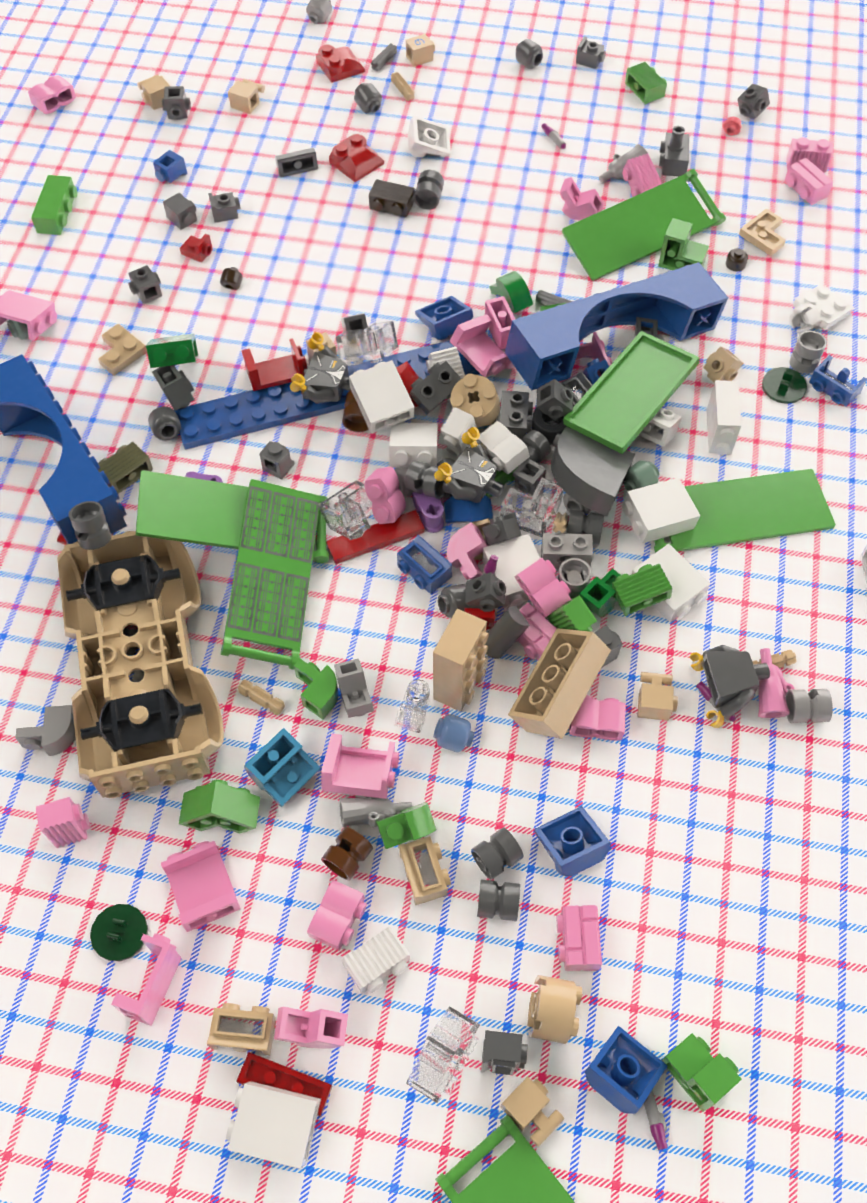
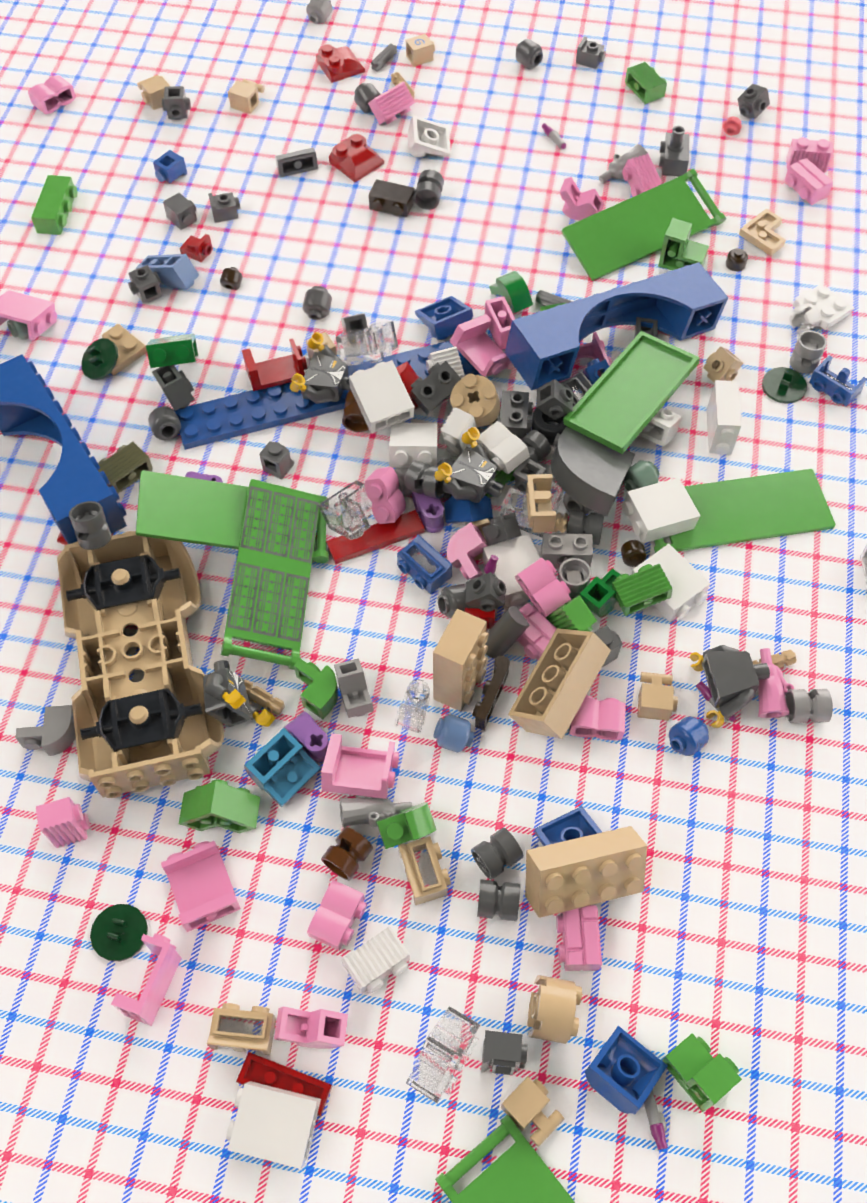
(99, 359): none -> dark green piece
(172, 269): none -> medium blue slope
(228, 700): none -> dark grey torso
(309, 735): none -> medium lavender piece
(317, 302): none -> dark grey head
(391, 103): none -> bright pink brick
(492, 691): none -> dark brown plate
(539, 503): none -> tan window
(585, 871): none -> tan brick
(633, 553): none -> dark brown piece
(688, 736): none -> blue head

